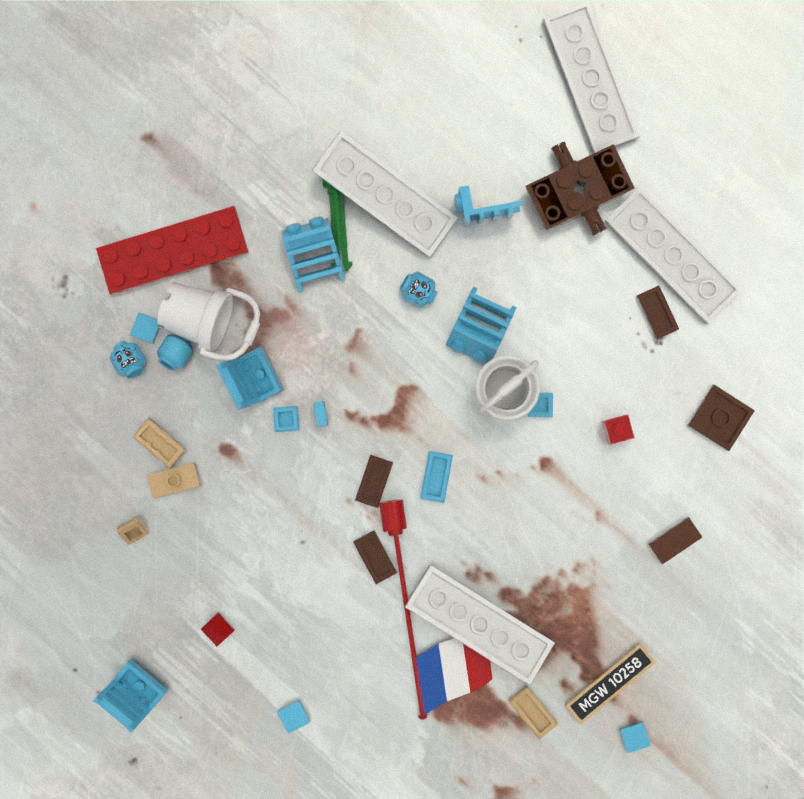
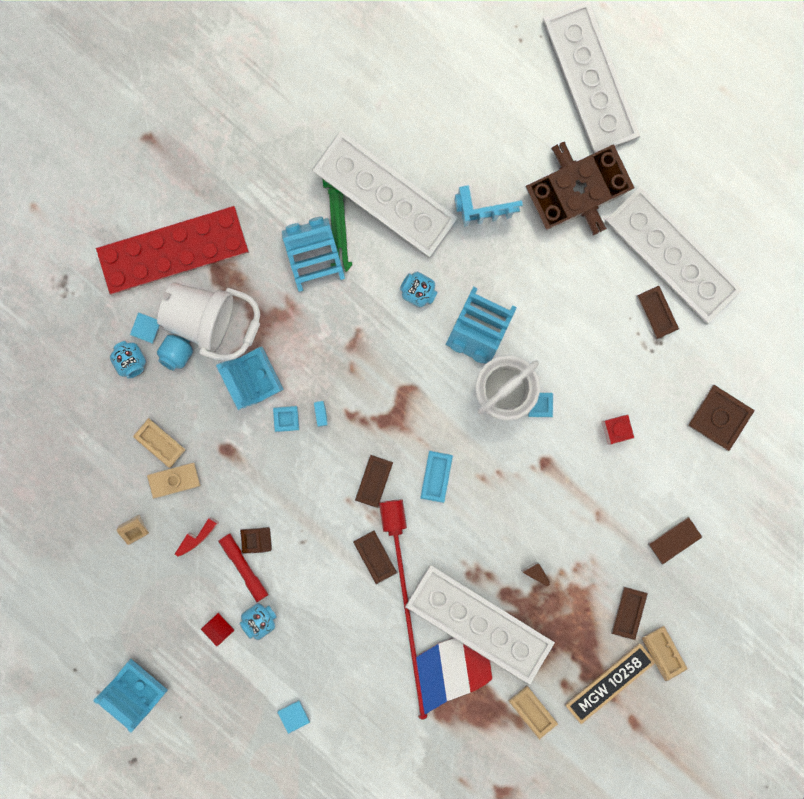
(192, 541): none -> red slope
(235, 555): none -> red piece
(256, 540): none -> reddish brown slope
(258, 621): none -> medium azure head
(536, 572): none -> reddish brown slope
(629, 613): none -> reddish brown tile
(635, 737): medium azure tile -> none
(664, 653): none -> tan plate

